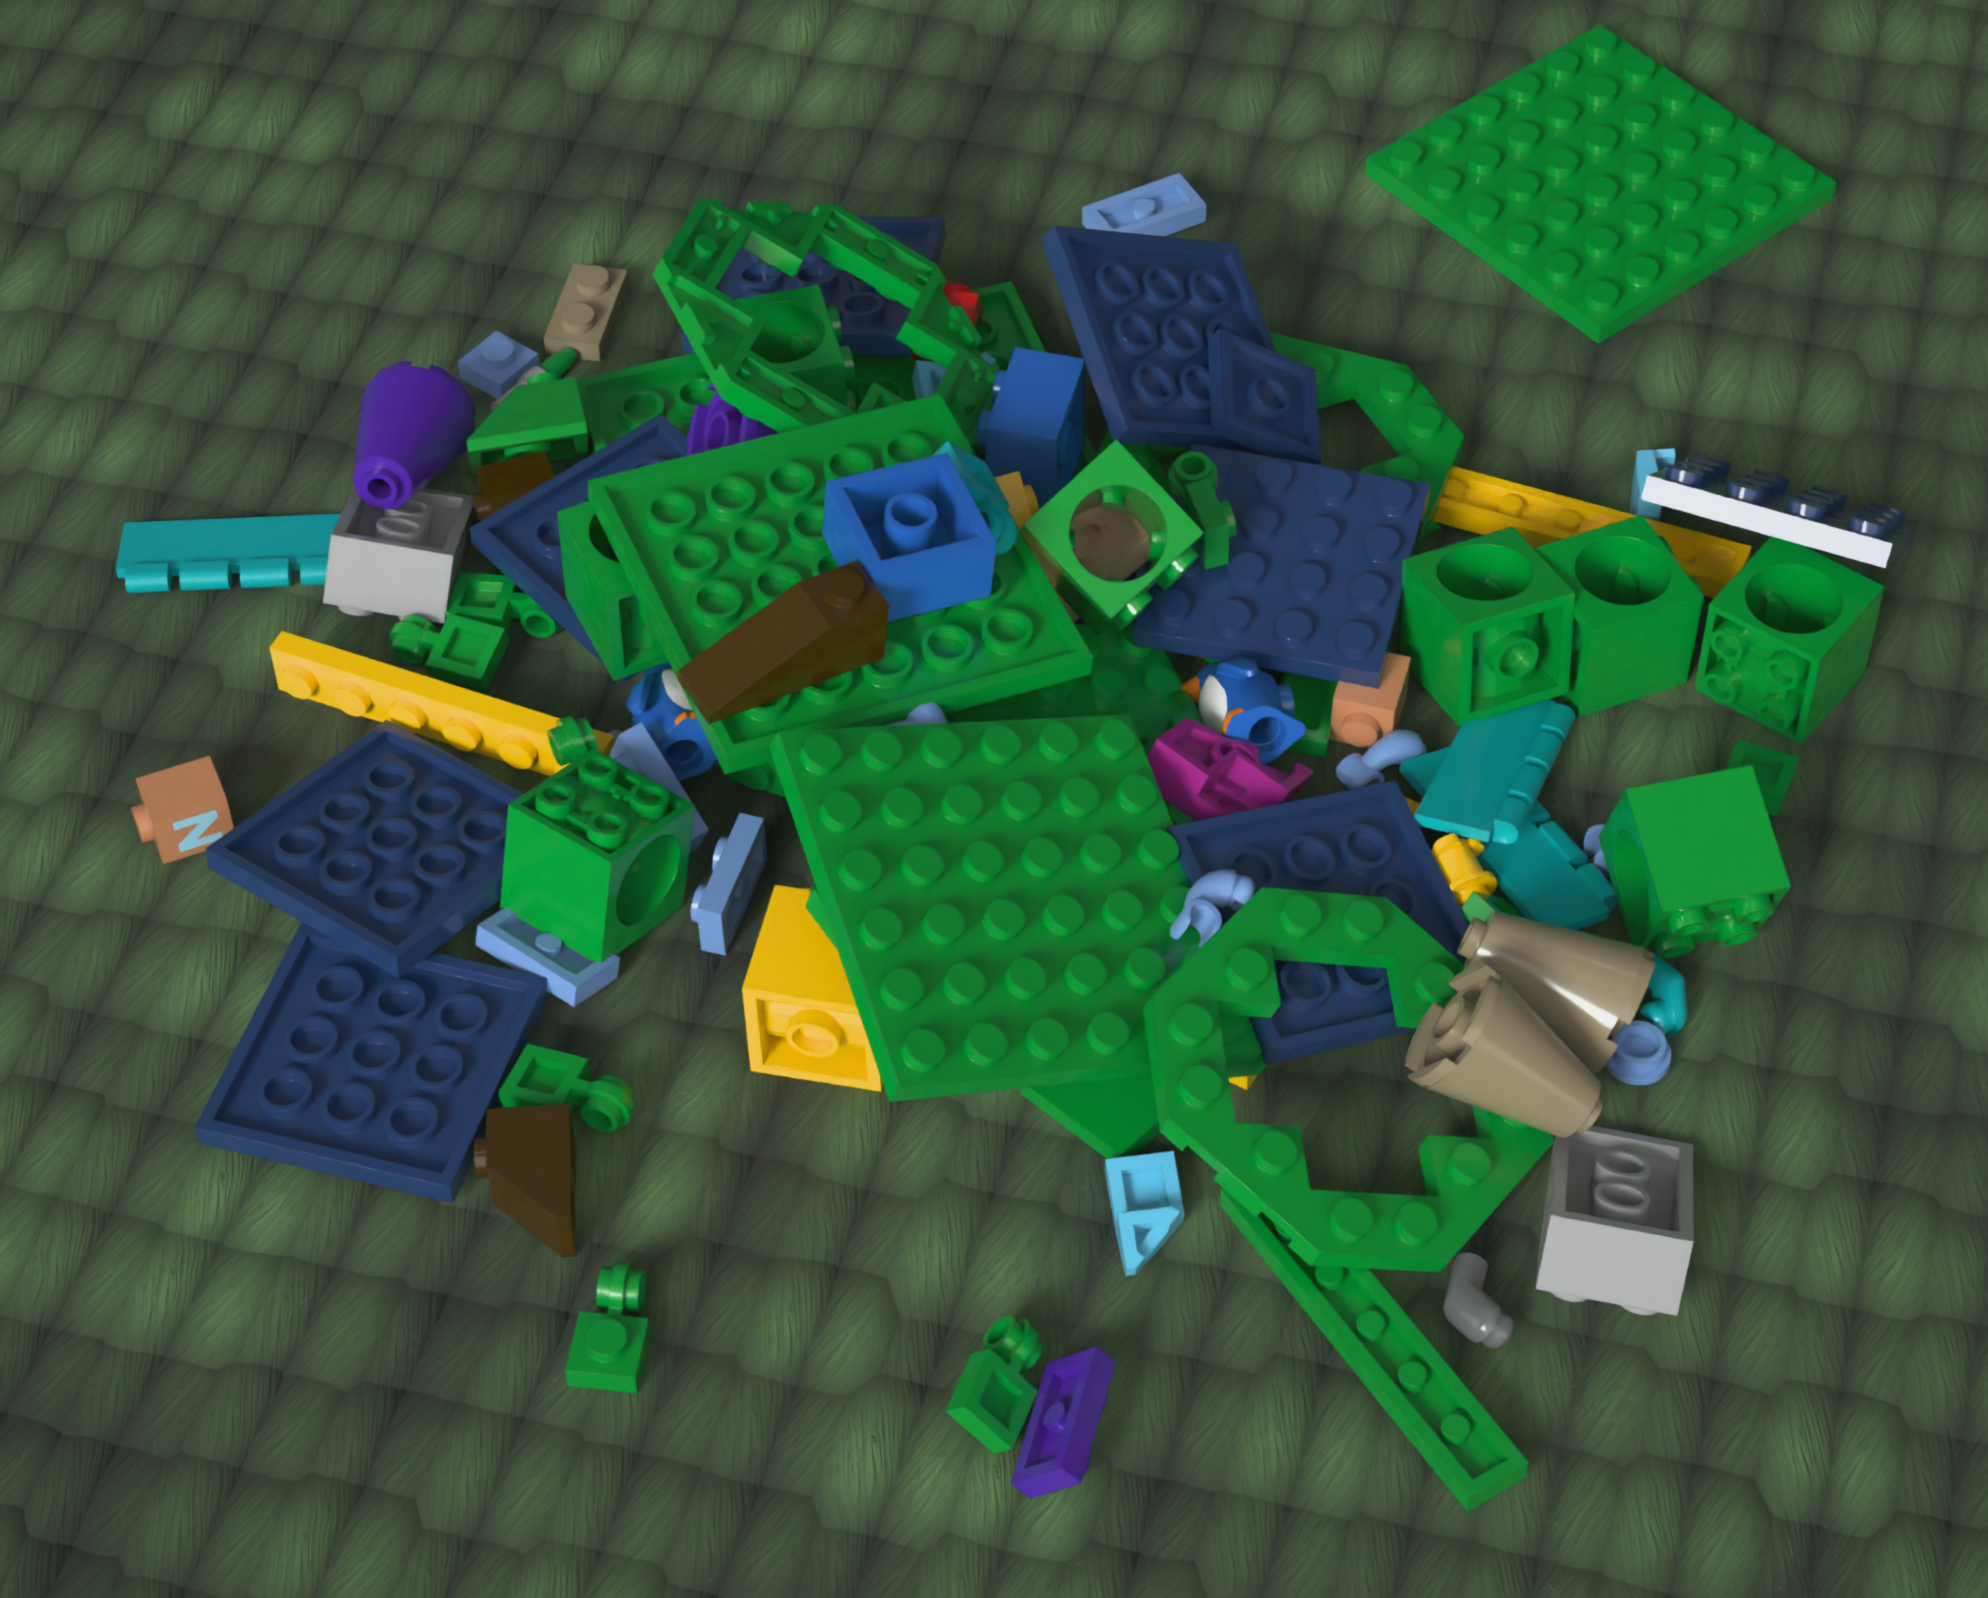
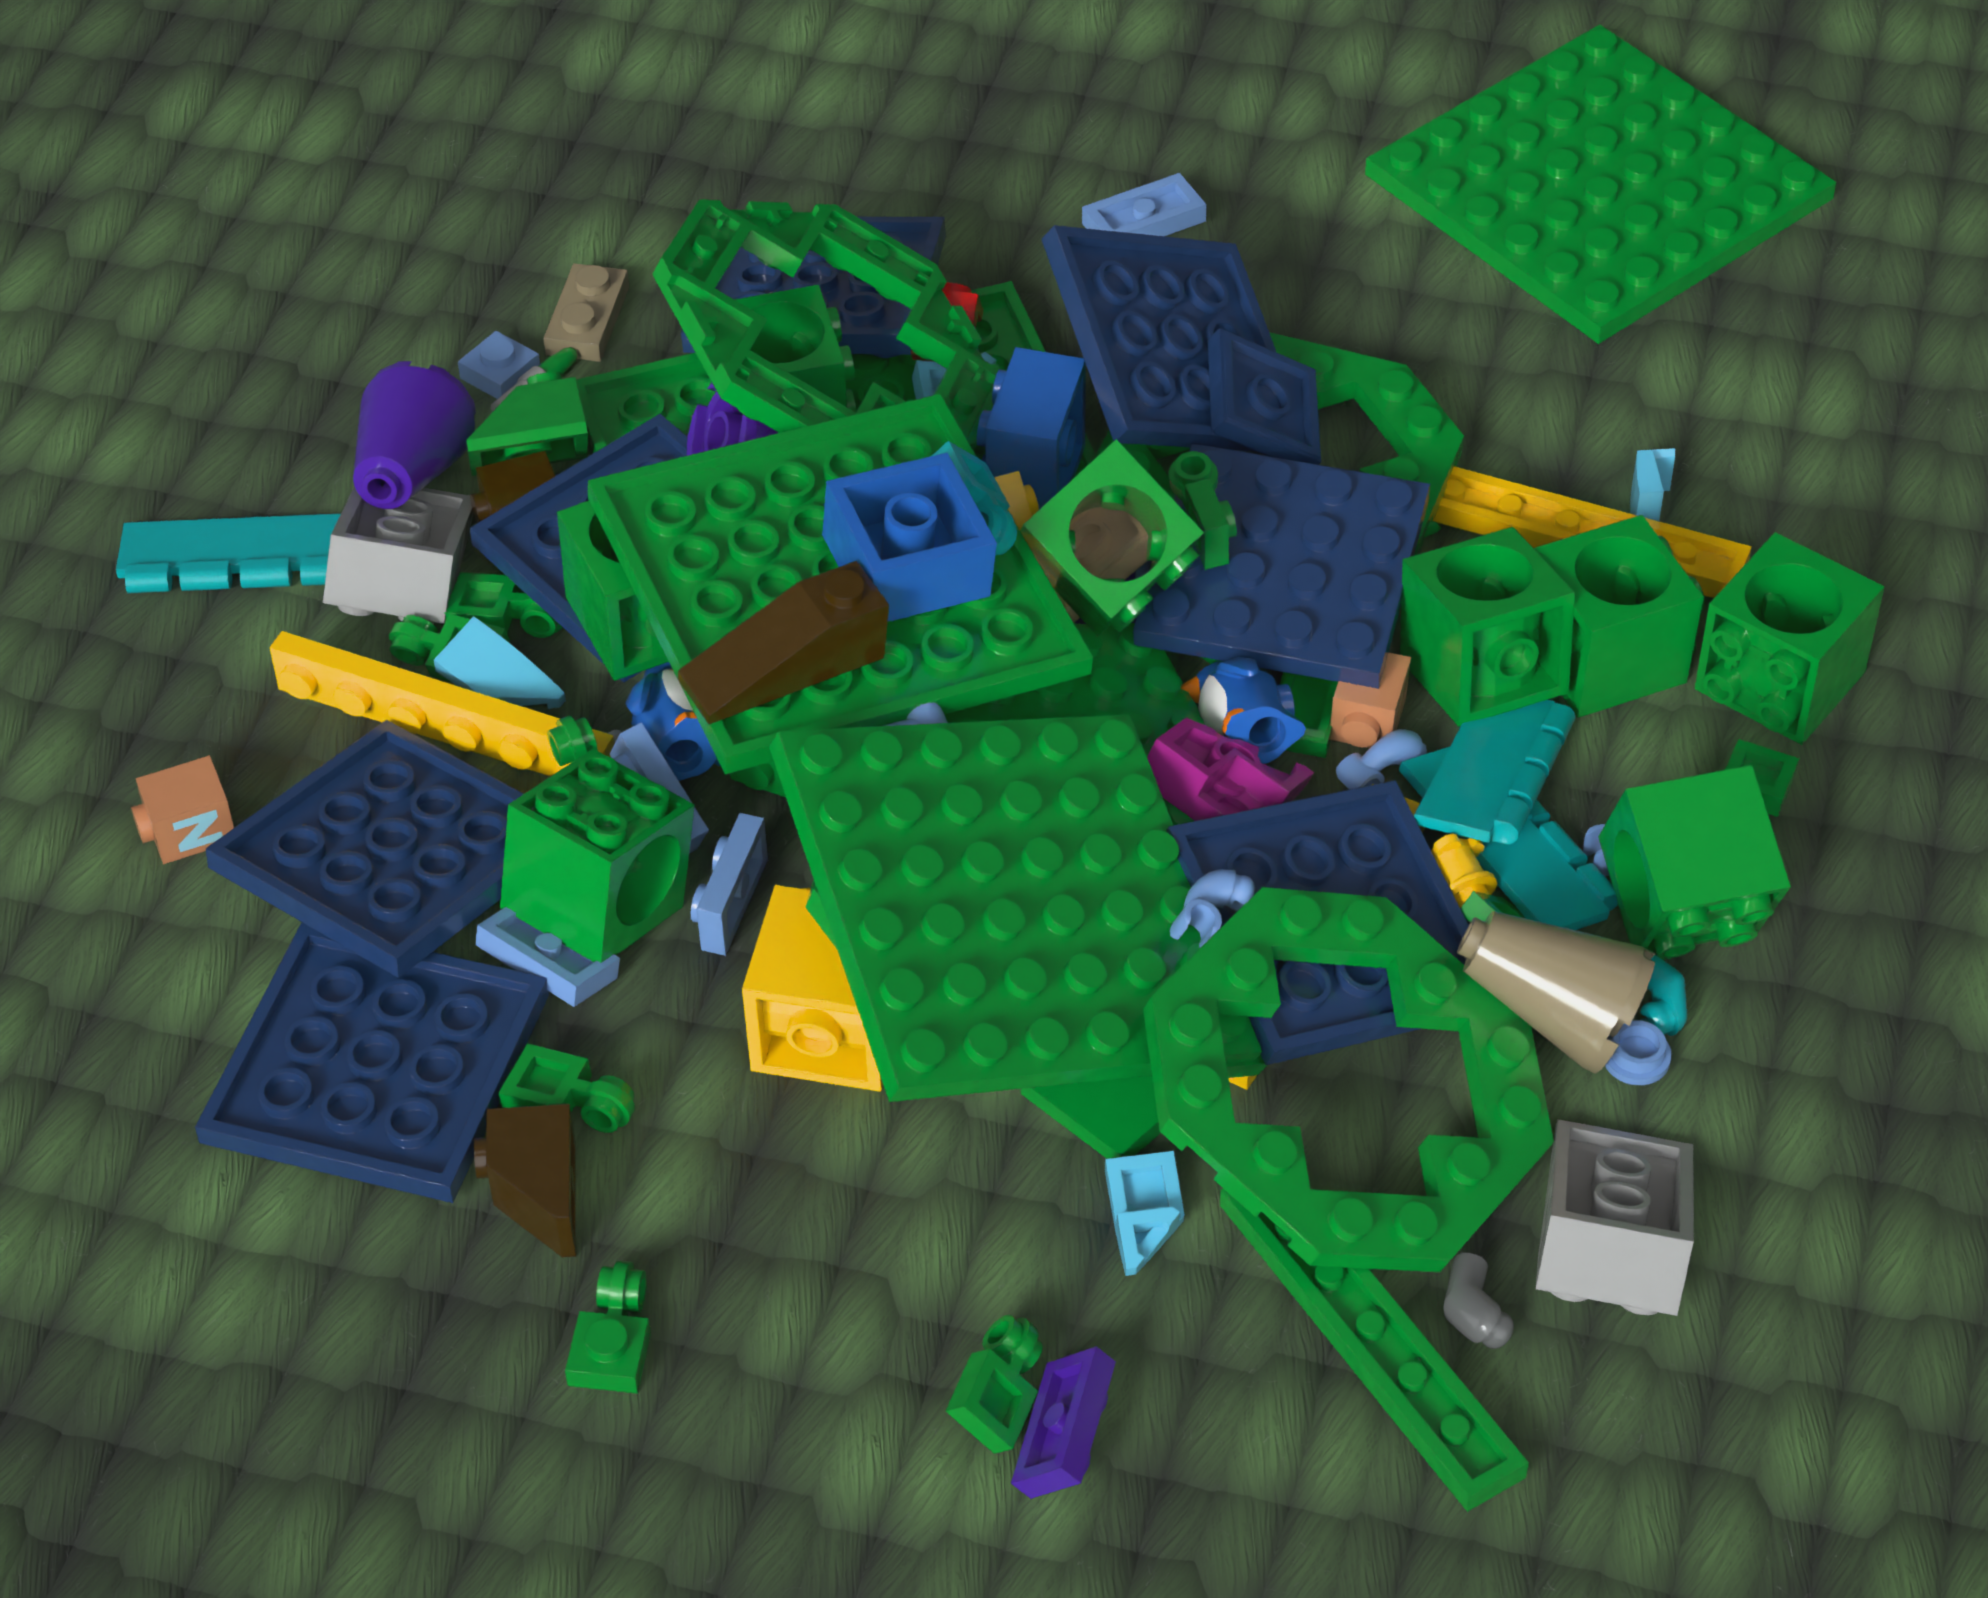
(492, 666): none -> medium azure slope
(1502, 1057): dark tan cone -> none
(1768, 506): dark blue plate -> none

